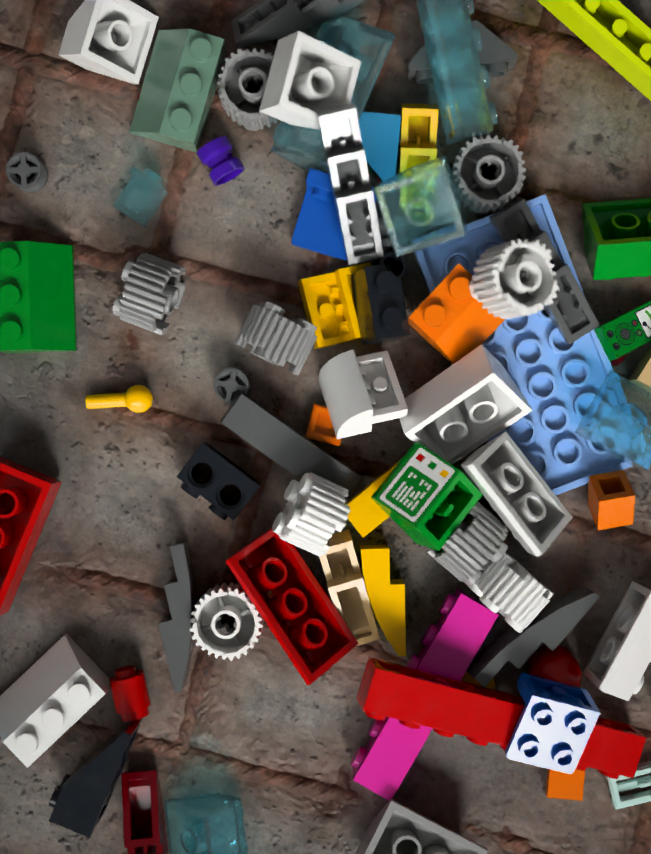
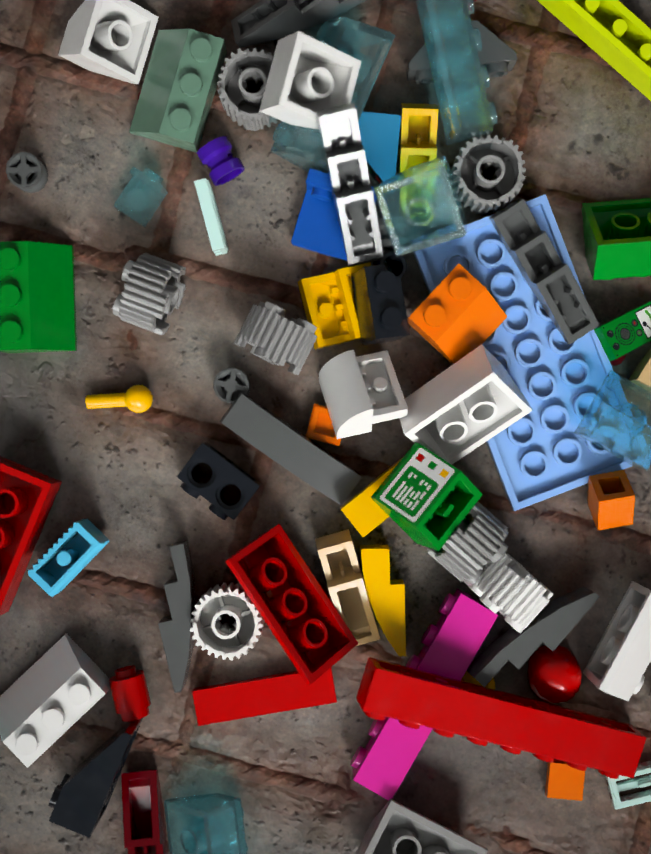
(68, 556): none -> medium azure brick
(211, 216): none -> light aqua tile
(261, 696): none -> red tile
(312, 513): white brick -> none
(514, 279): white brick -> none
(517, 493): white slope -> none
(552, 724): bracket -> none

